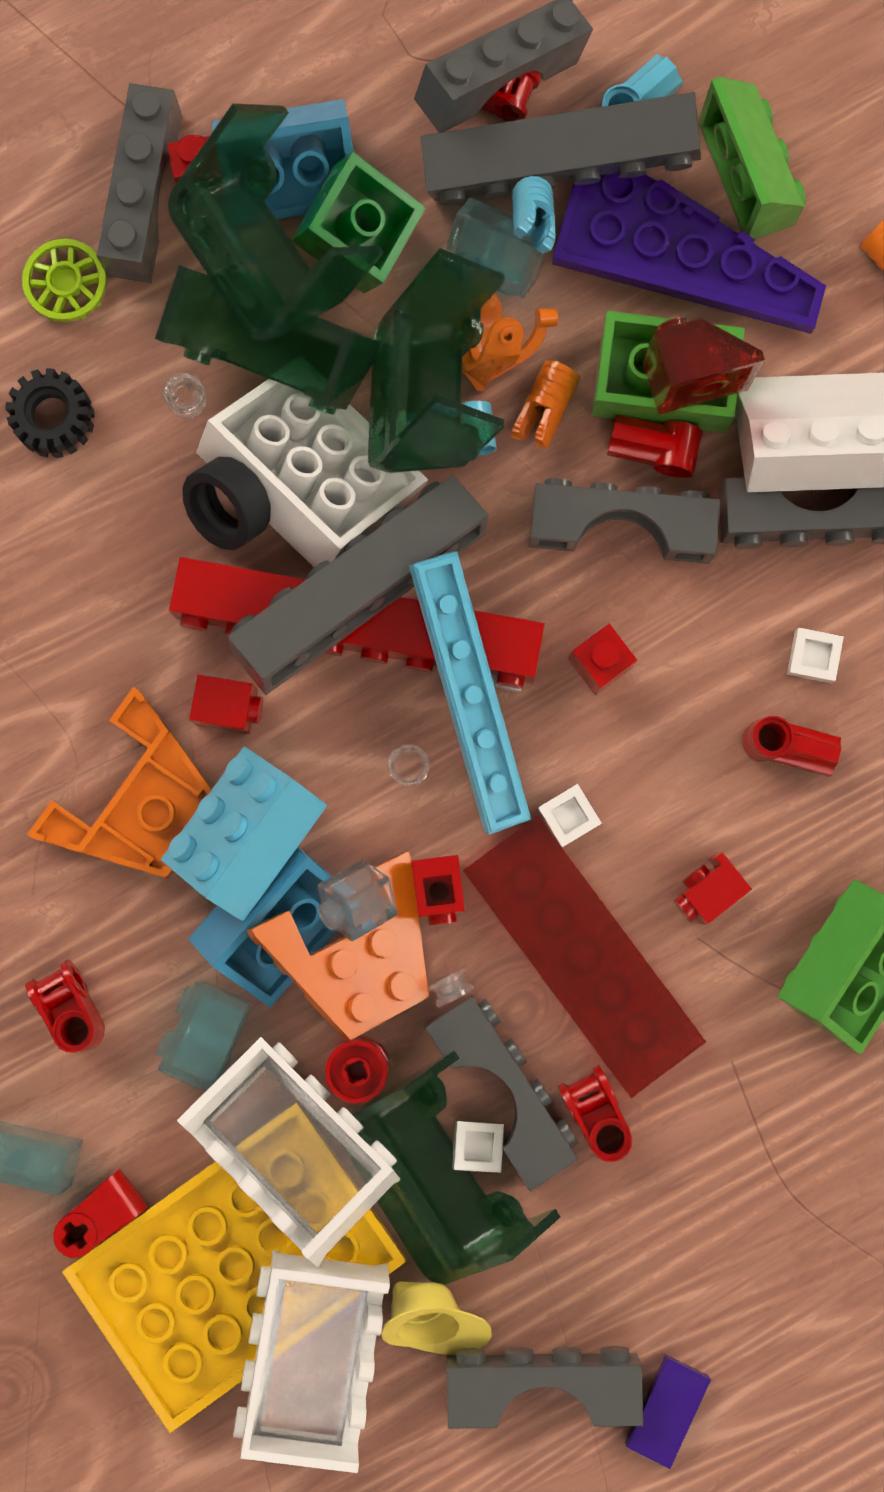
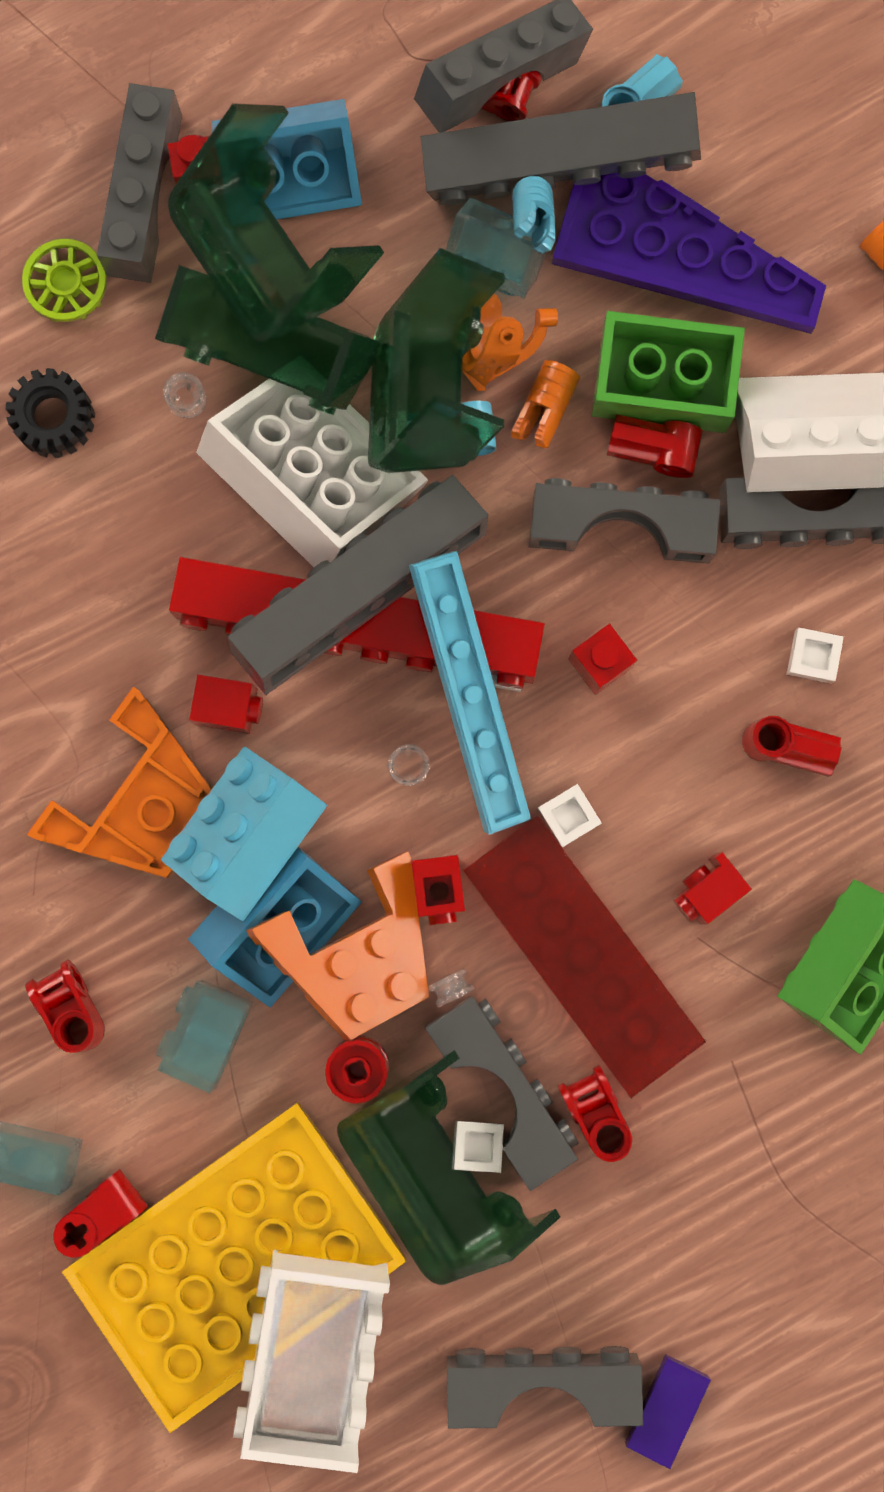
(242, 490): black tyre -> none
(290, 1148): window -> none
(356, 900): clear brick -> none
(359, 210): green brick -> none
(430, 1320): light yellow piece -> none
(697, 364): clear red slope -> none
(750, 158): bright green slope -> none

